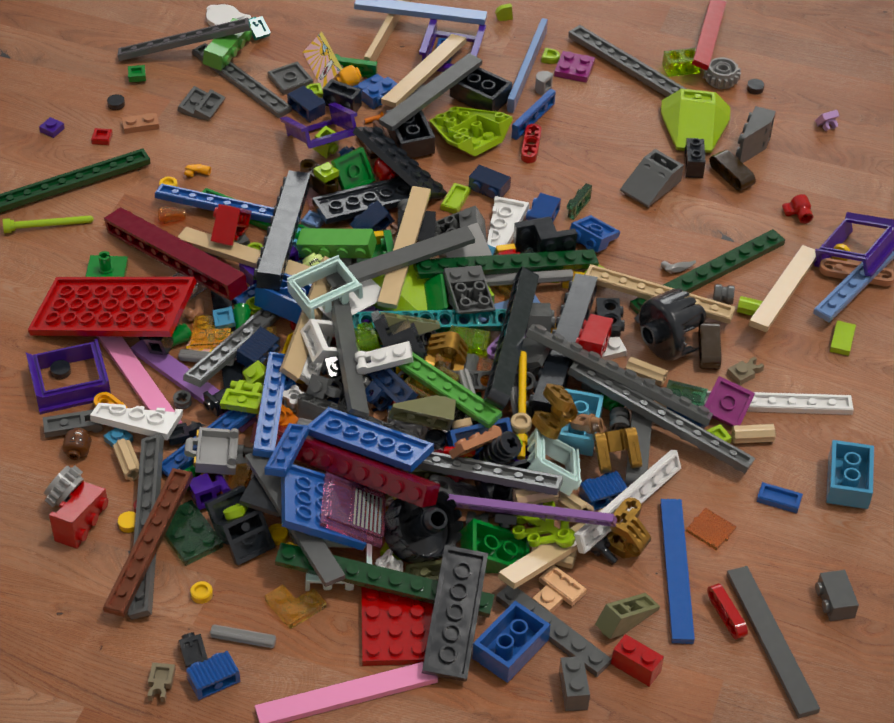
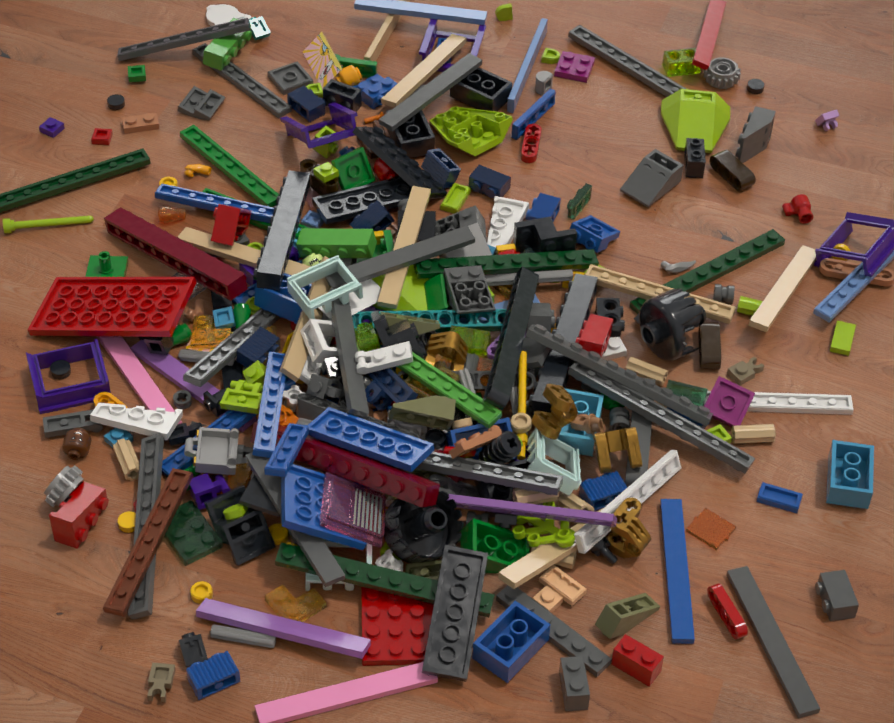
(230, 166): none -> green plate
(283, 628): none -> medium lavender tile
(441, 167): none -> dark blue brick

